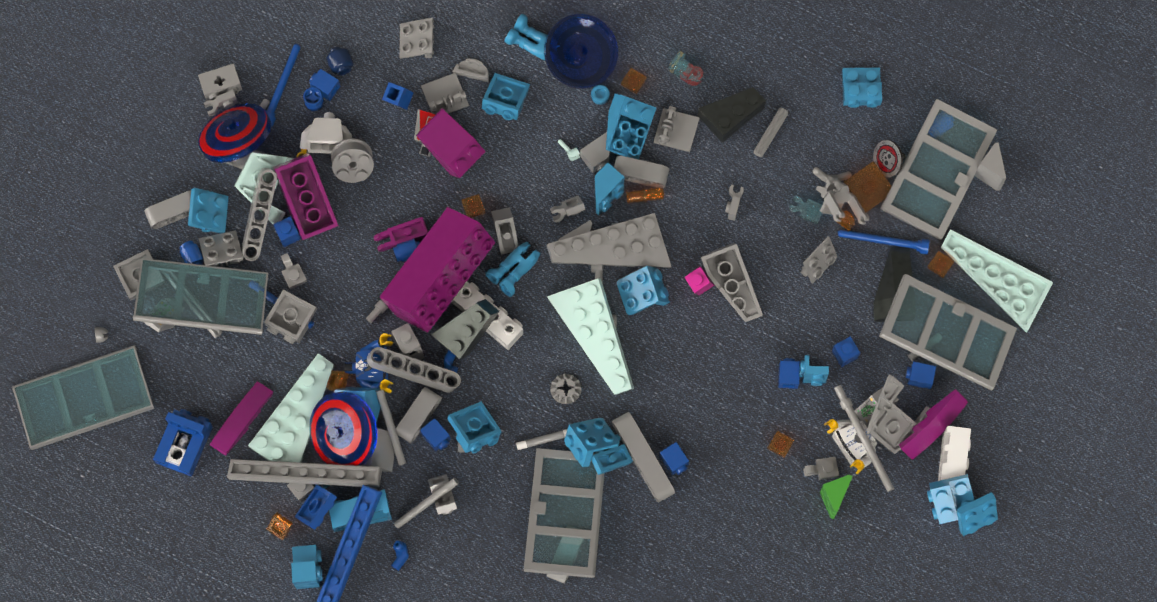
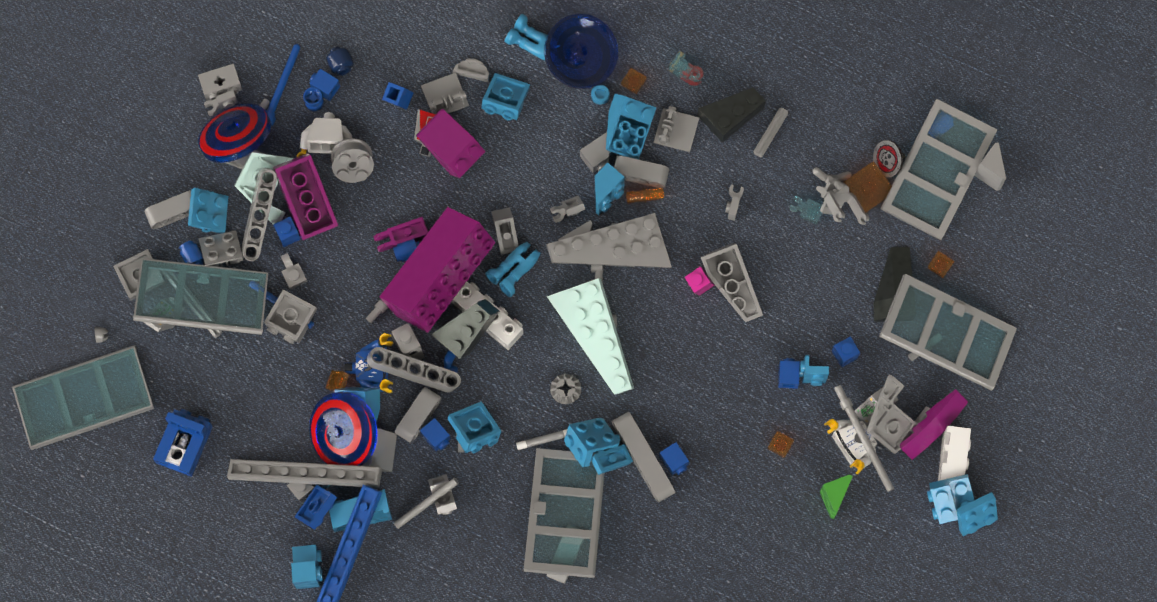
(241, 418): magenta slope -> none
(279, 526): clear orange plate -> none
(287, 429): light aqua wing -> none
(391, 427): light grey bar -> none
(401, 553): blue arm -> none
(417, 38): light grey hinge -> none
(473, 206): clear orange plate -> none
(573, 154): light aqua hand -> none
(642, 290): dark azure bracket -> none
(819, 260): light grey hinge -> none
(825, 468): light grey plate -> none
(848, 221): clear orange plate -> none
(861, 87): dark azure plate -> none
(920, 375): blue brick -> none
(921, 246): blue piece -> none
(1006, 282): light aqua wing -> none

